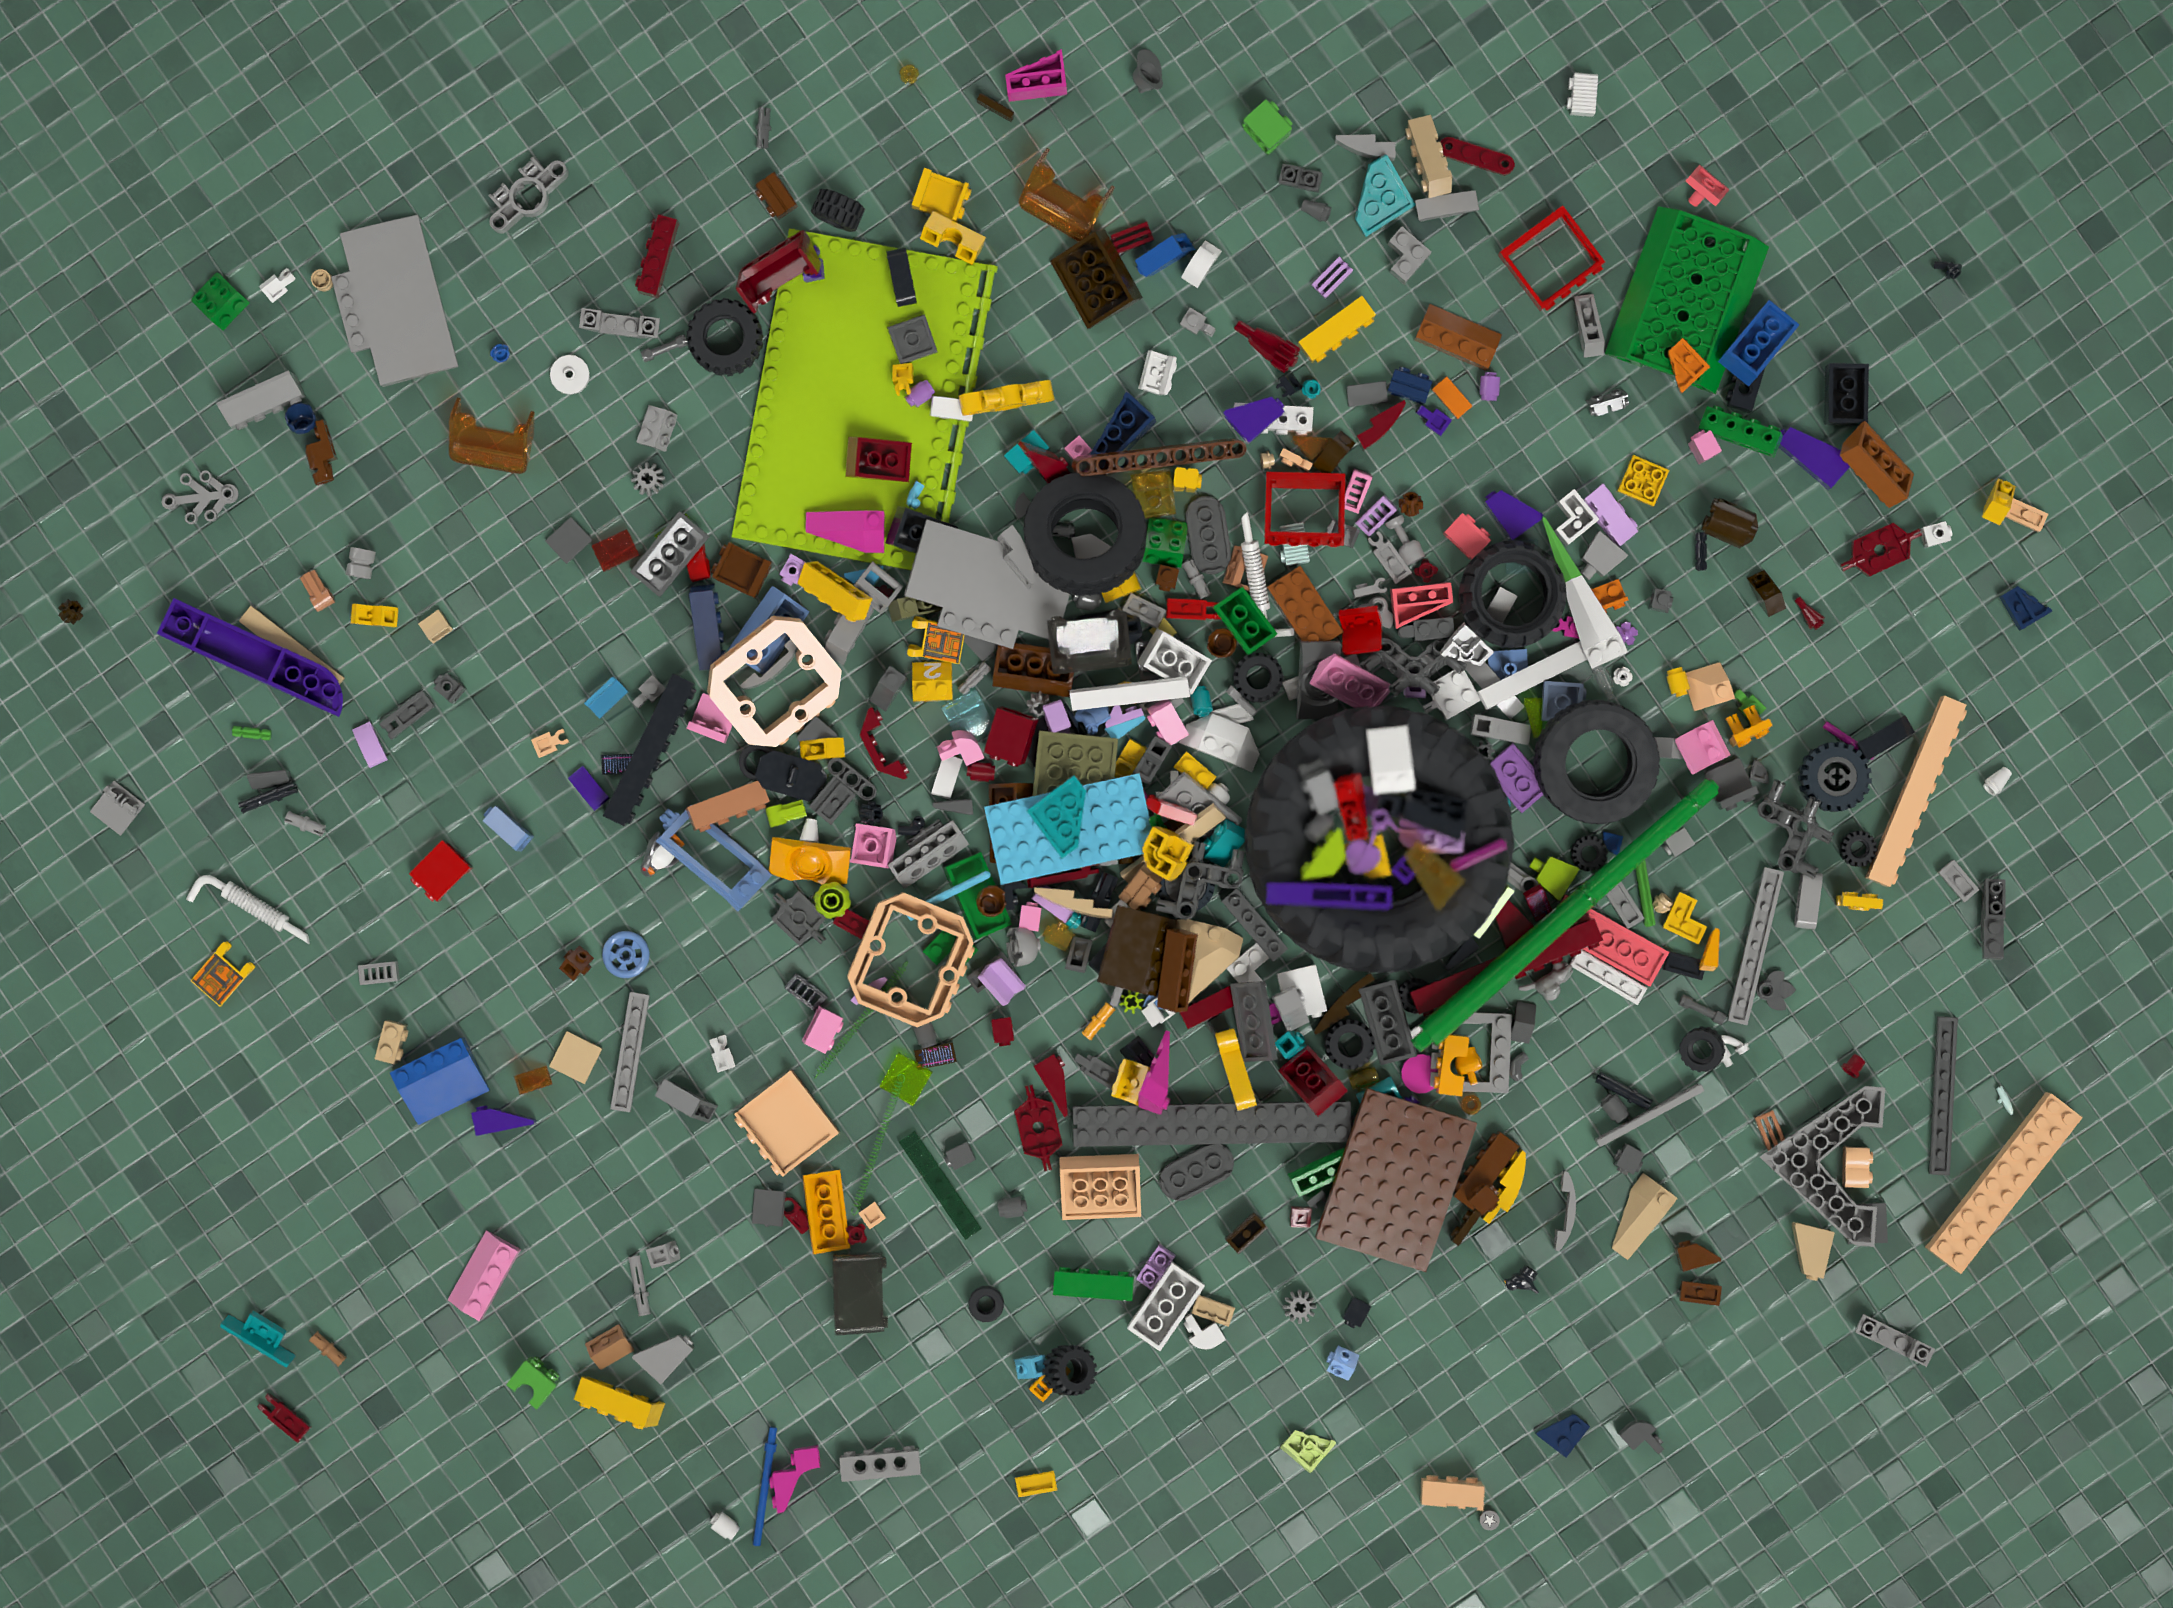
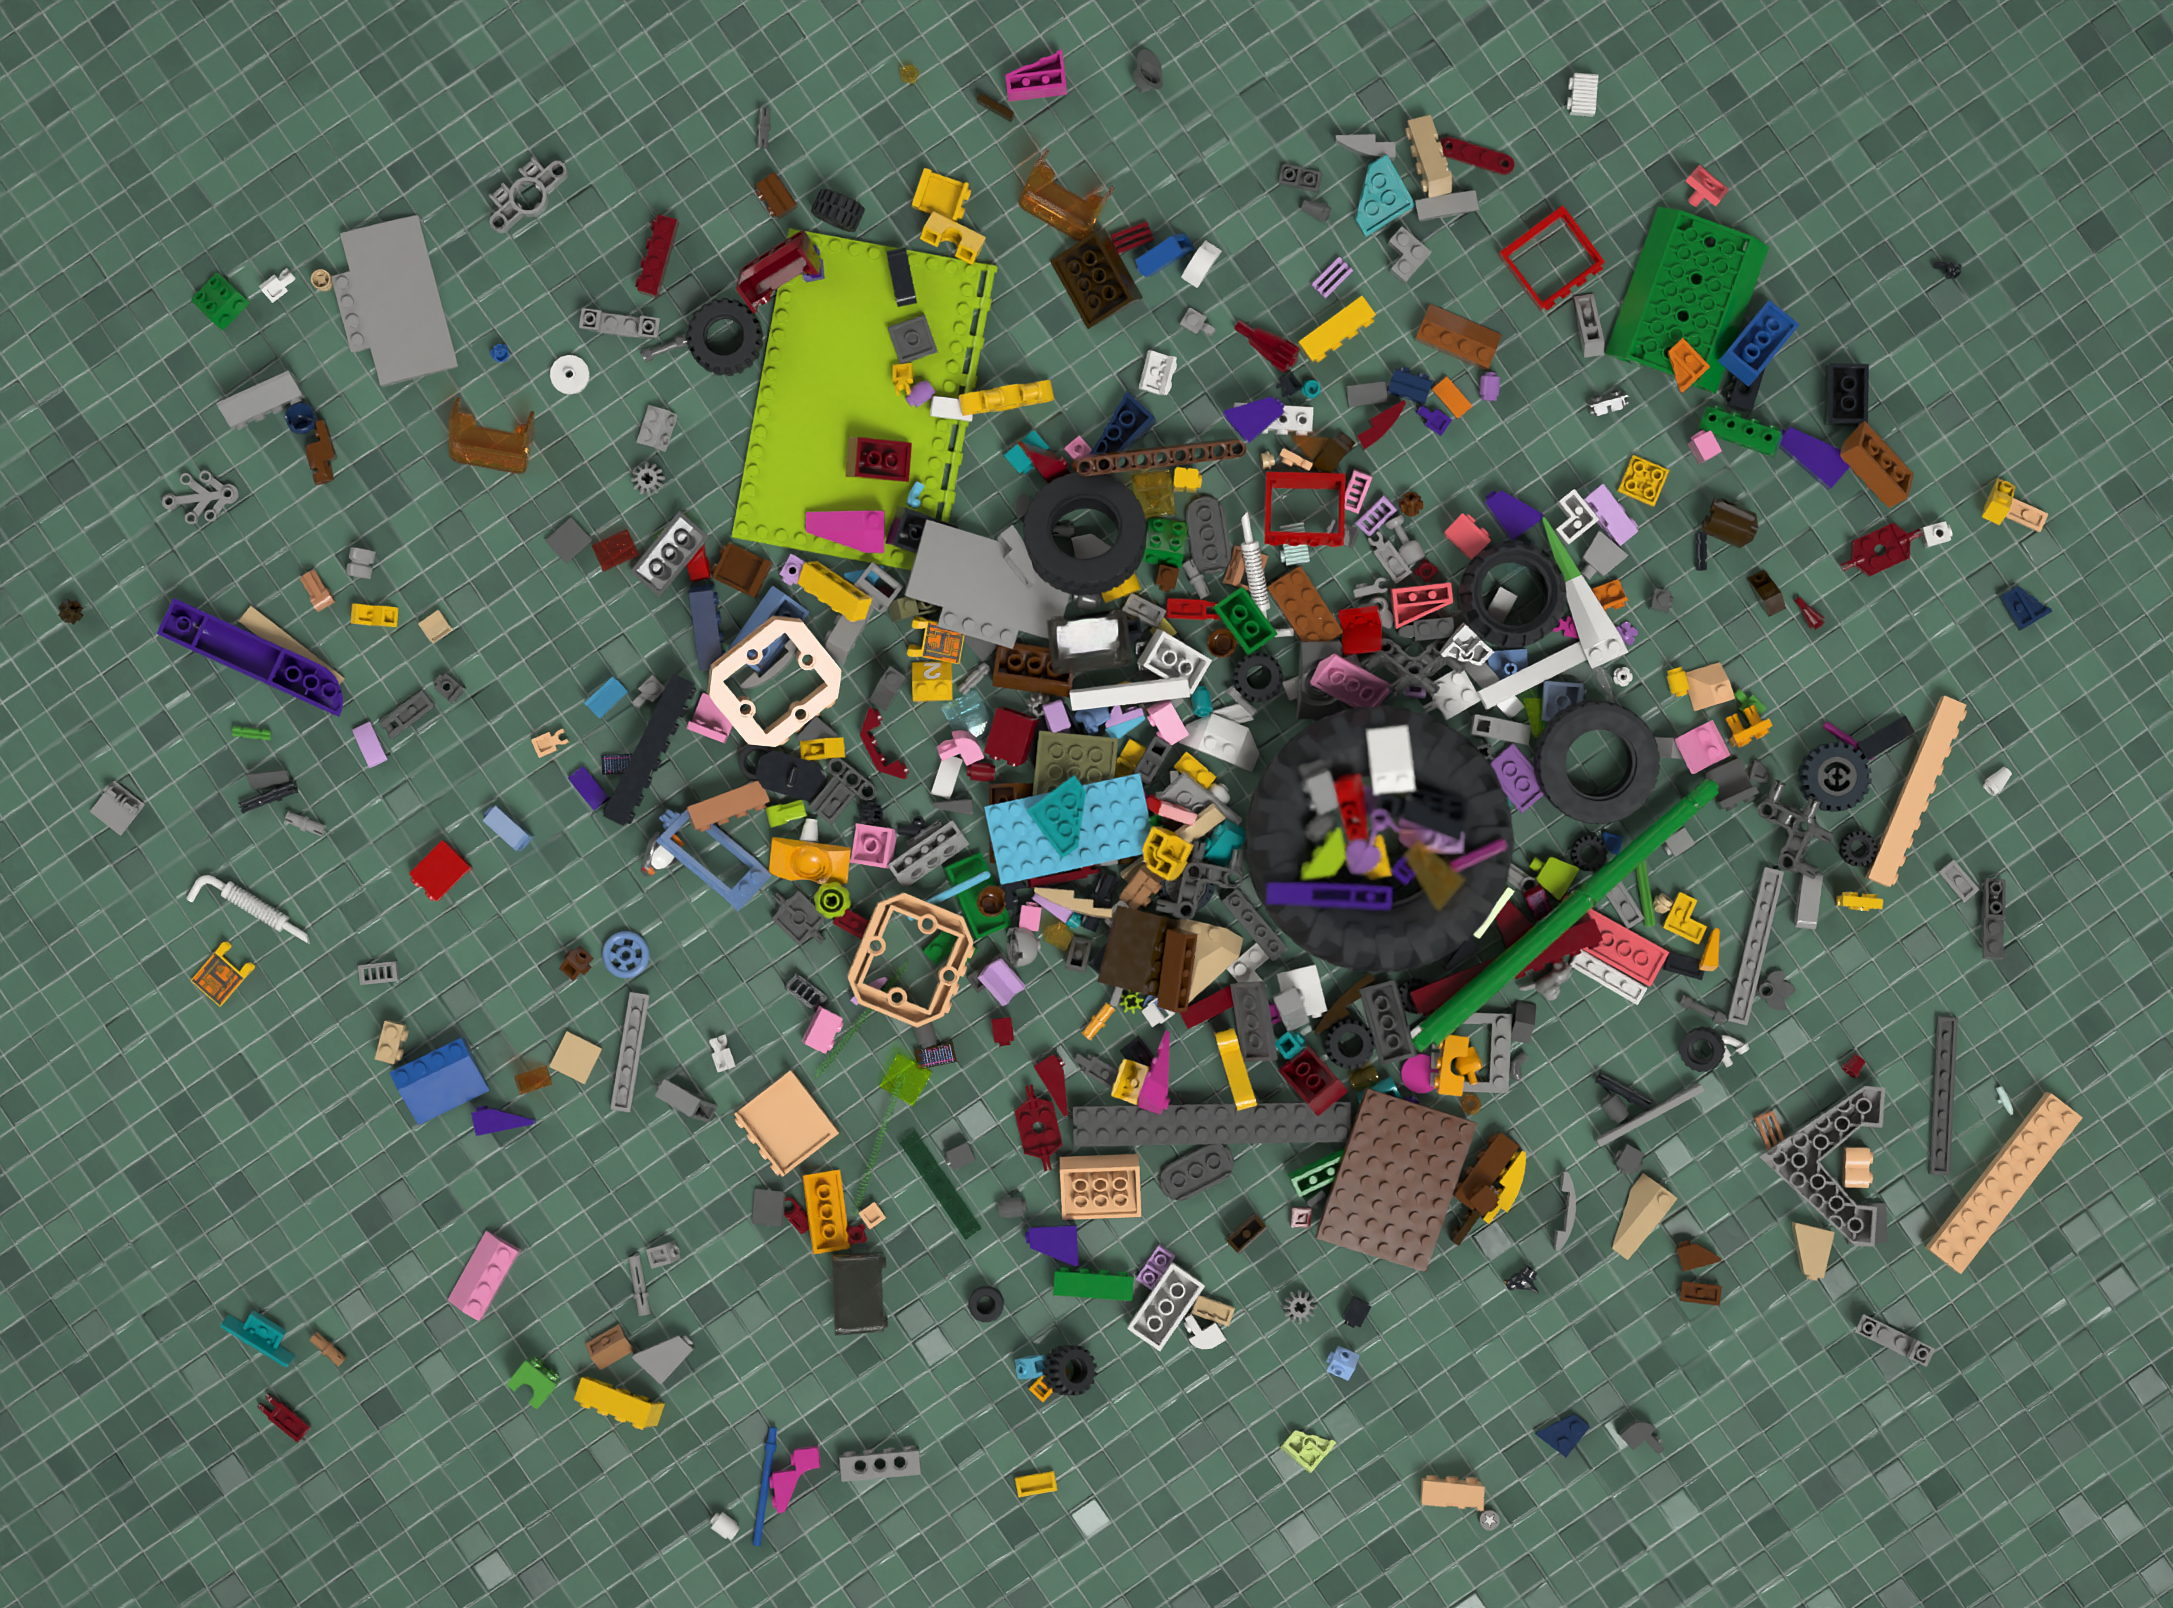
(1055, 1241): none -> dark purple slope
(1267, 126): bright green piece -> none

